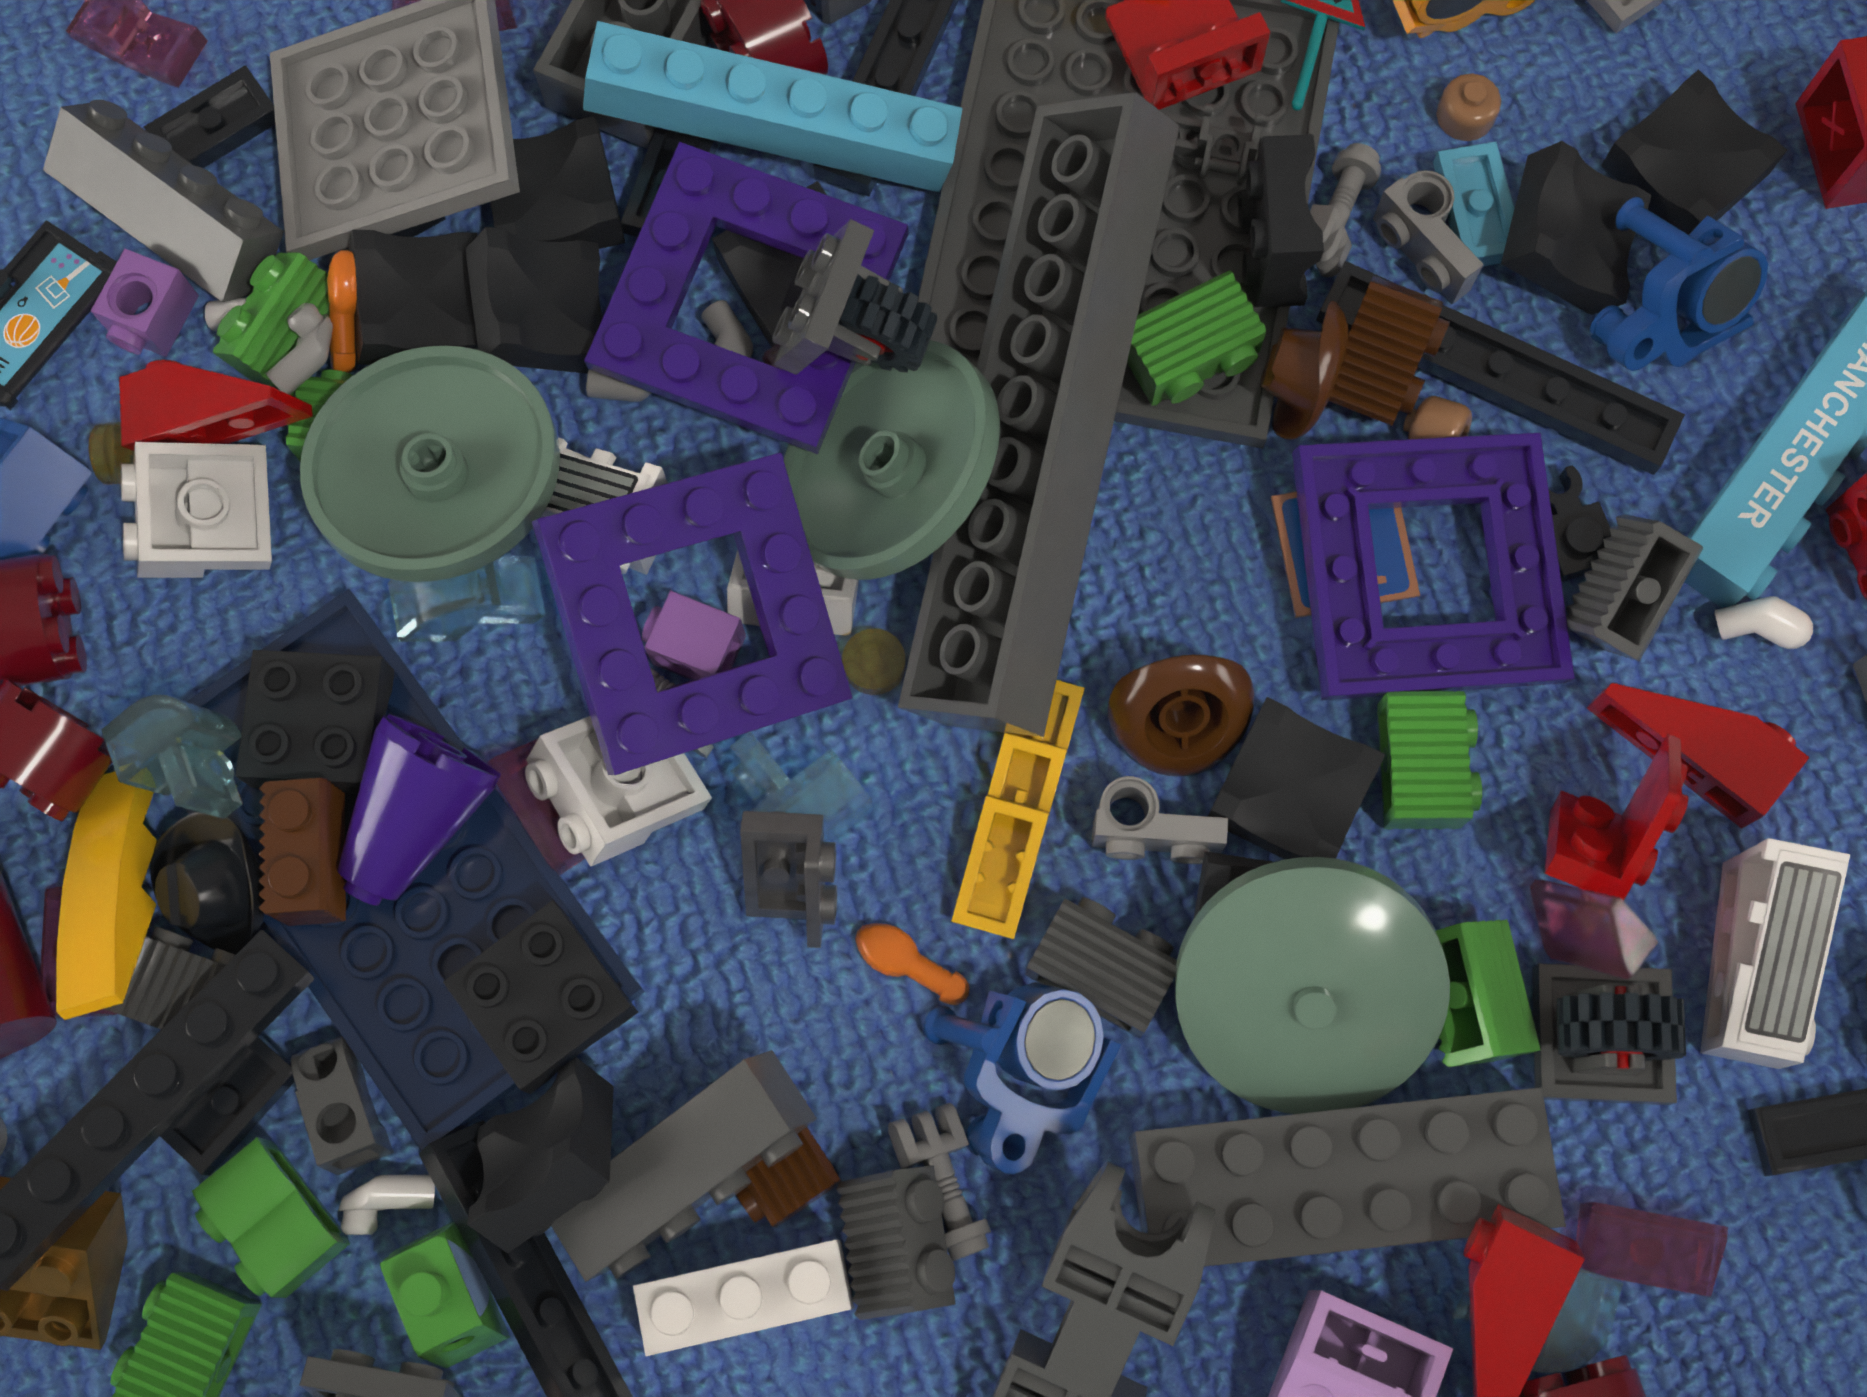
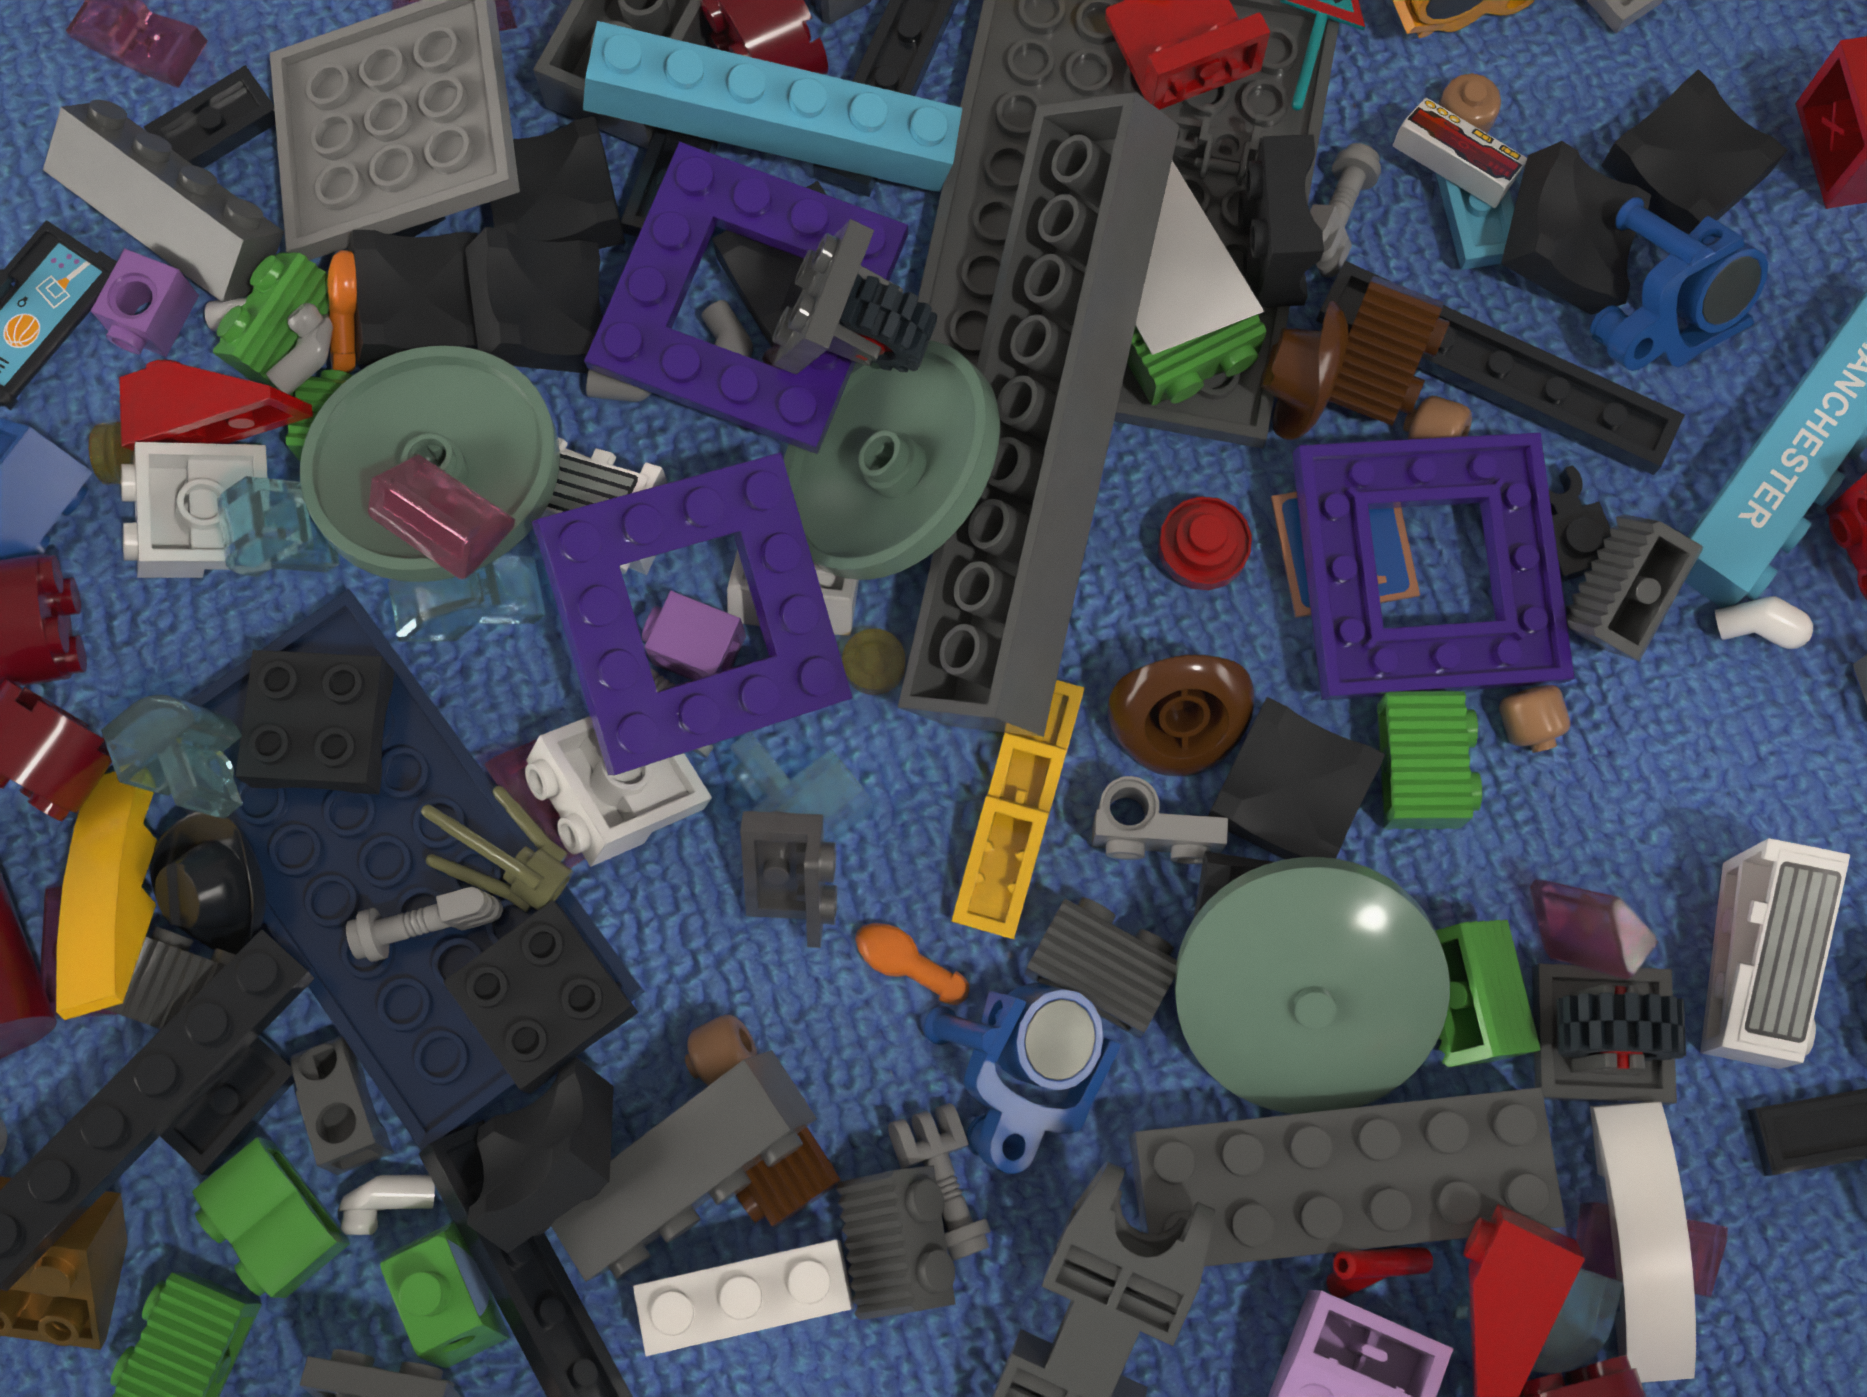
(270, 528): none -> clear light blue brick
(303, 851): reddish brown brick -> none
(408, 807): dark purple cone -> none
(438, 515): none -> clear pink slope
(461, 909): none -> light grey hinge
(533, 876): none -> olive plant
(718, 1047): none -> medium nougat piece
(1190, 276): none -> white sticker
(1204, 543): none -> red plate
(1362, 1268): none -> red piece
(1426, 240): light grey plate -> none
(1459, 152): none -> slope
(1535, 717): none -> medium nougat piece
(1610, 850): red bracket -> none
(1648, 1239): none -> white slope
(1730, 755): red slope -> none

